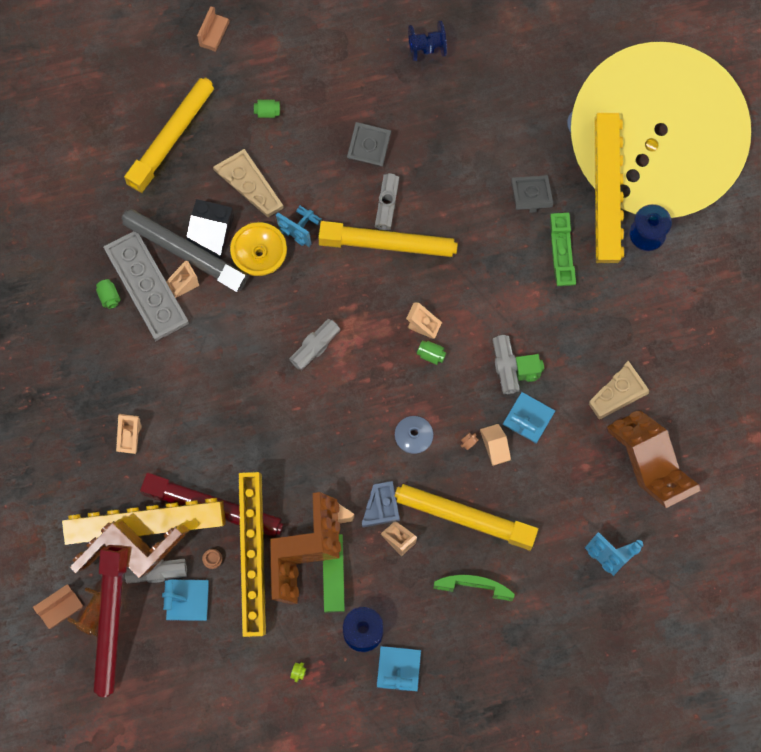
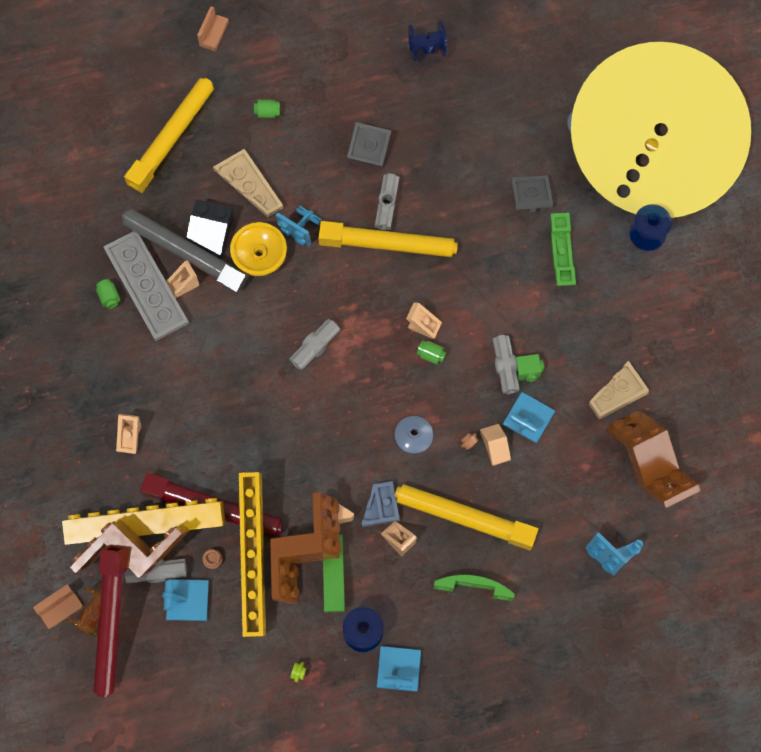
(607, 188): yellow brick -> none

